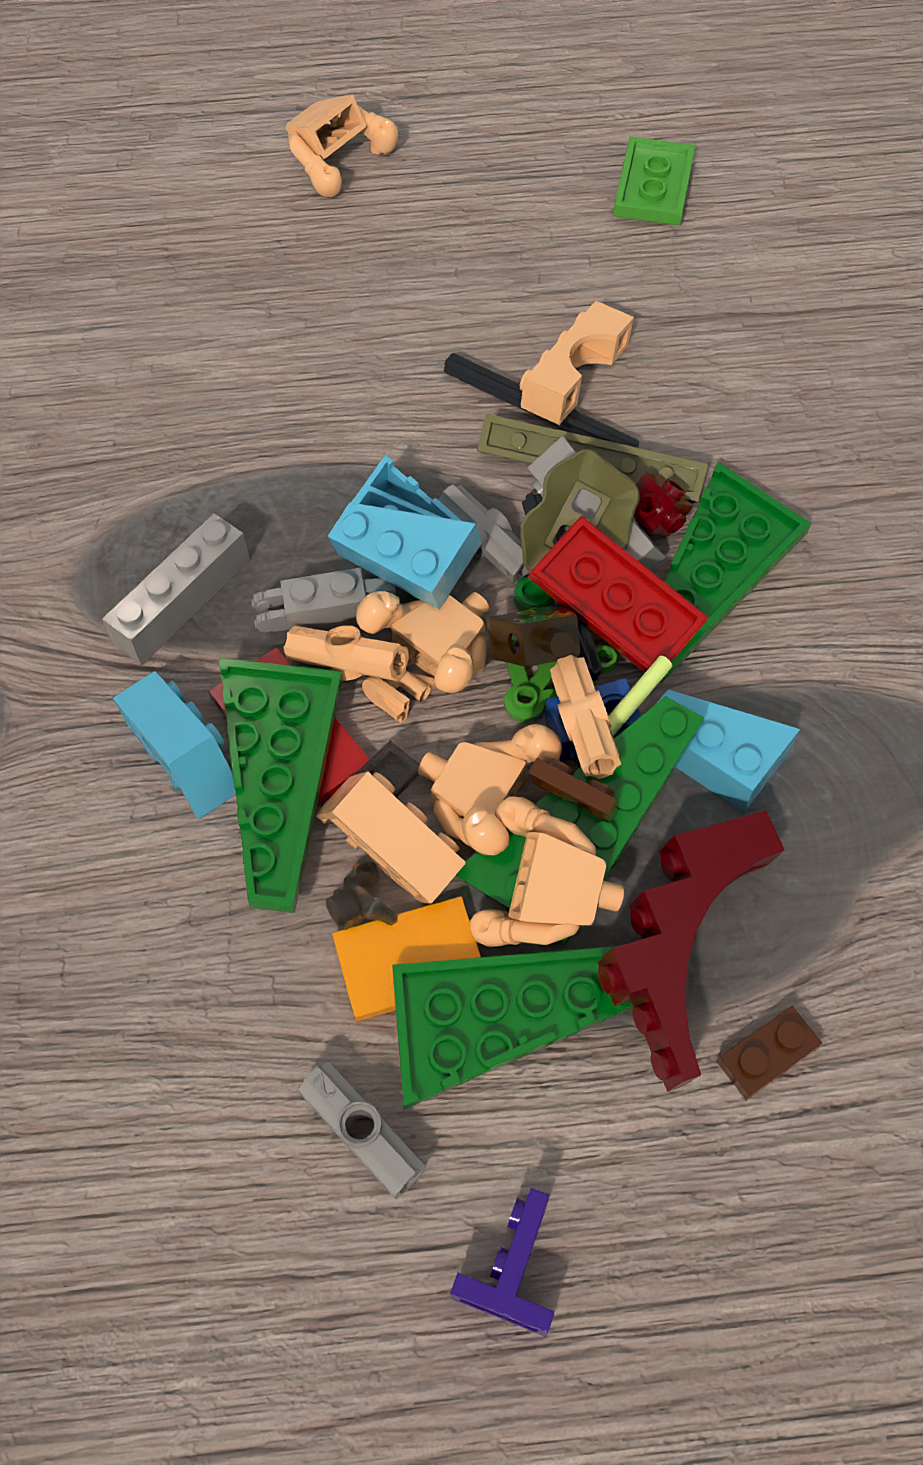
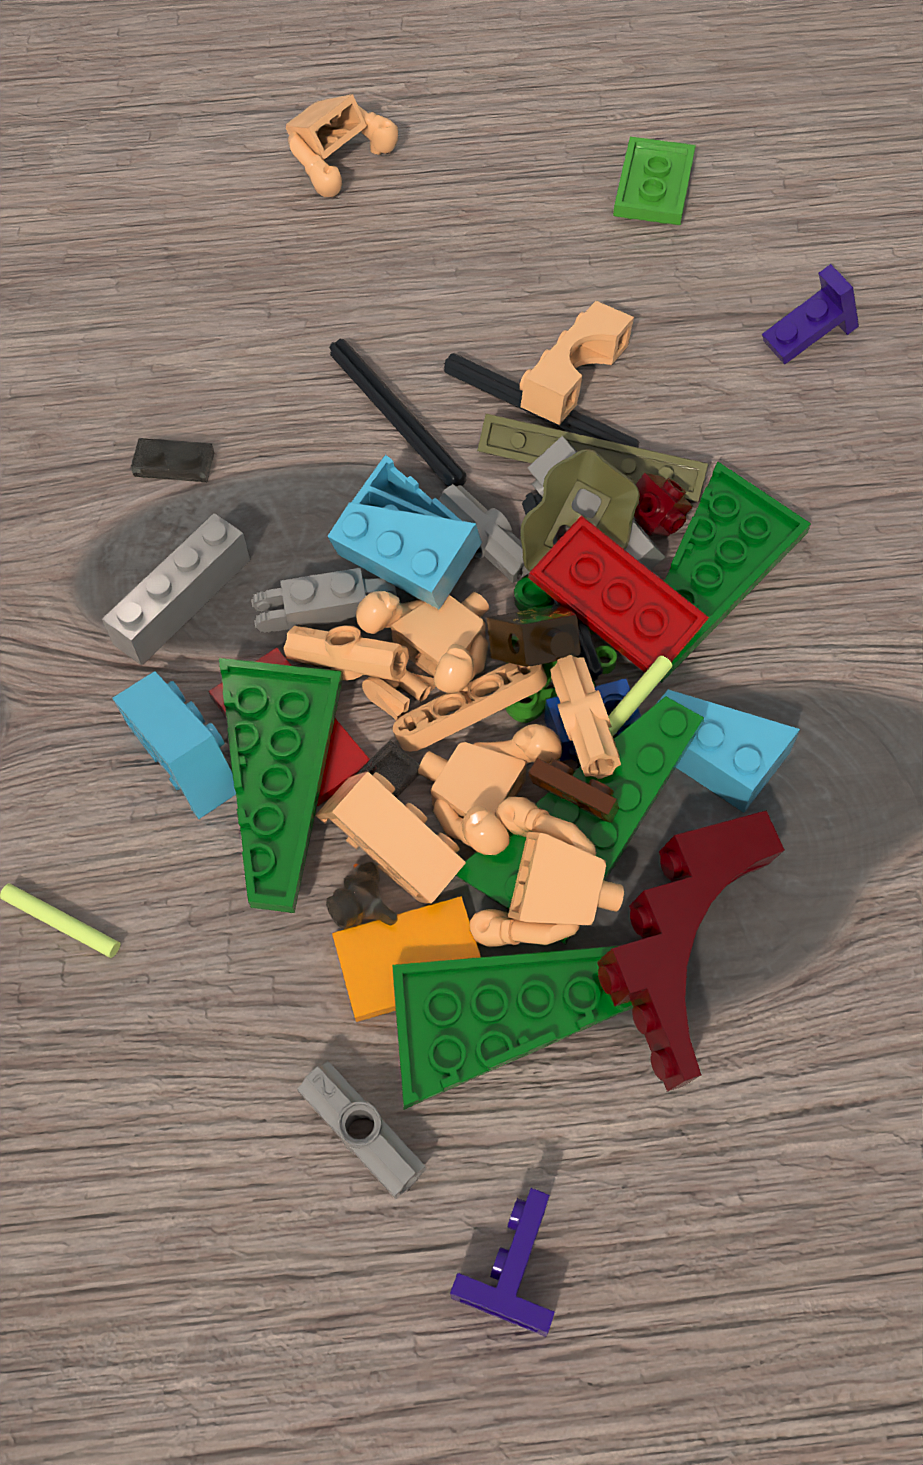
(60, 920): none -> yellowish green bar
(172, 460): none -> clear smoke plate
(397, 414): none -> black axle
(429, 724): none -> light nougat beam
(769, 1052): reddish brown plate -> none
(815, 317): none -> dark purple bracket

